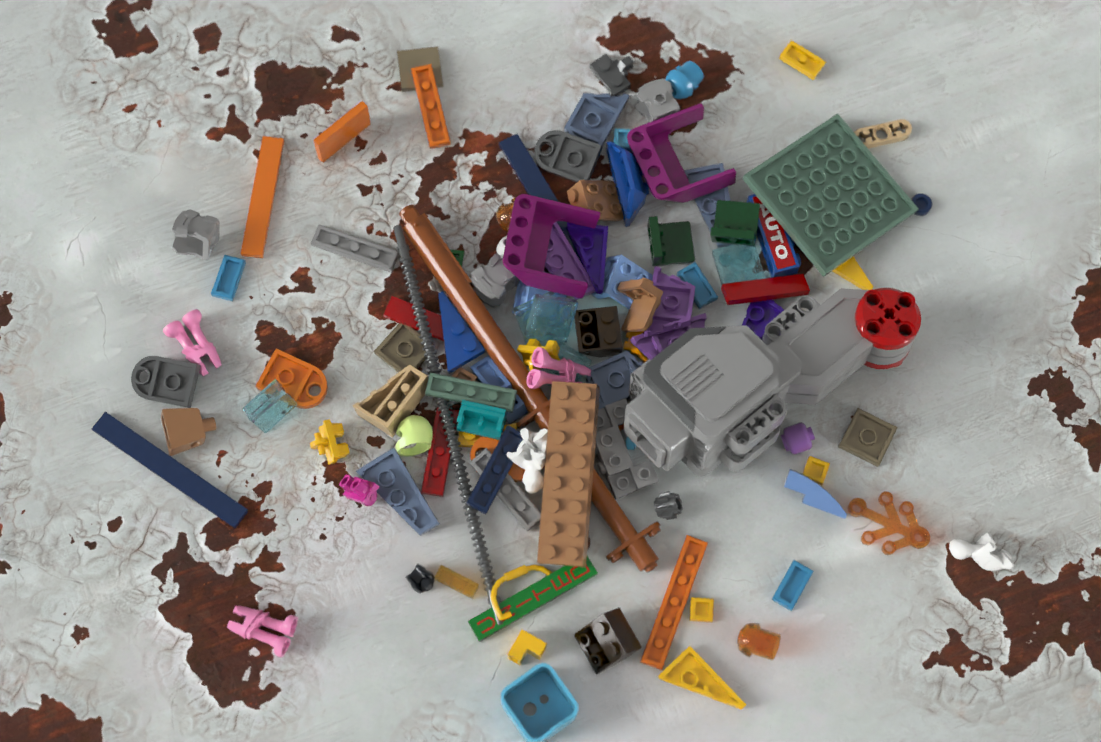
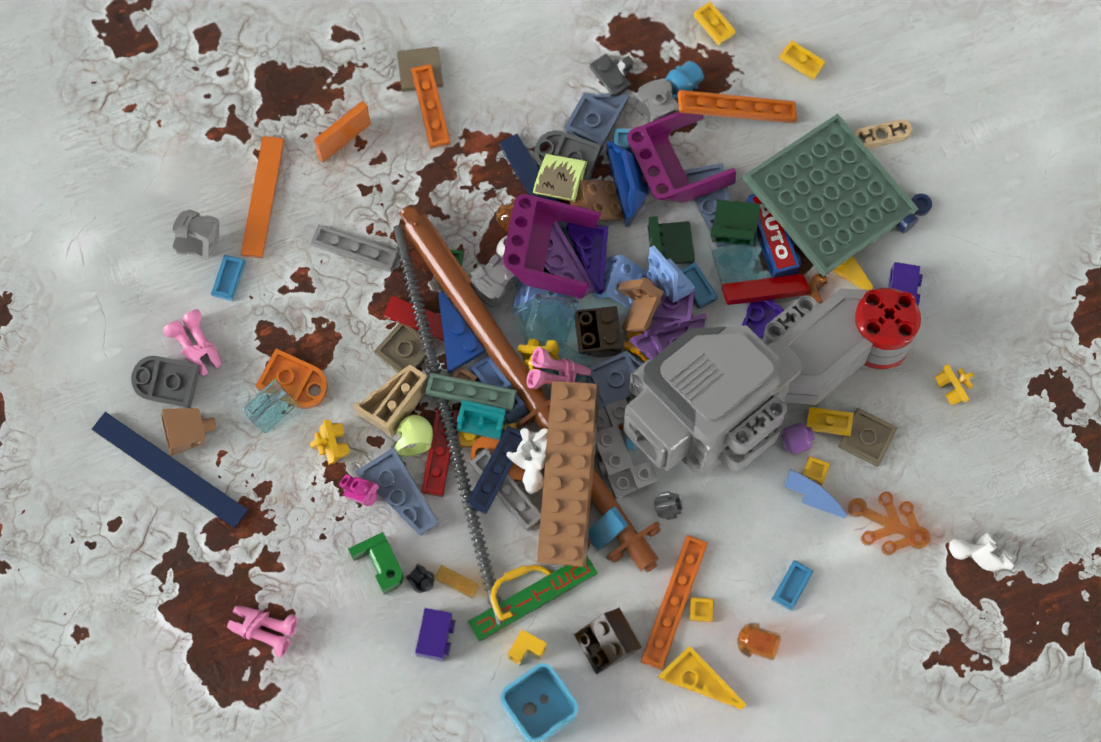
(382, 559): none -> green piece
(434, 634): none -> dark purple brick
(559, 177): none -> slope
(607, 528): none -> dark azure tile
(668, 276): none -> light blue bracket
(714, 23): none -> yellow plate
(737, 106): none -> orange tile
(815, 285): none -> clear orange arm
(830, 421): none -> yellow plate
(906, 279): none -> dark purple brick
(907, 223): none -> dark blue tile
(948, 376): none -> yellow hips

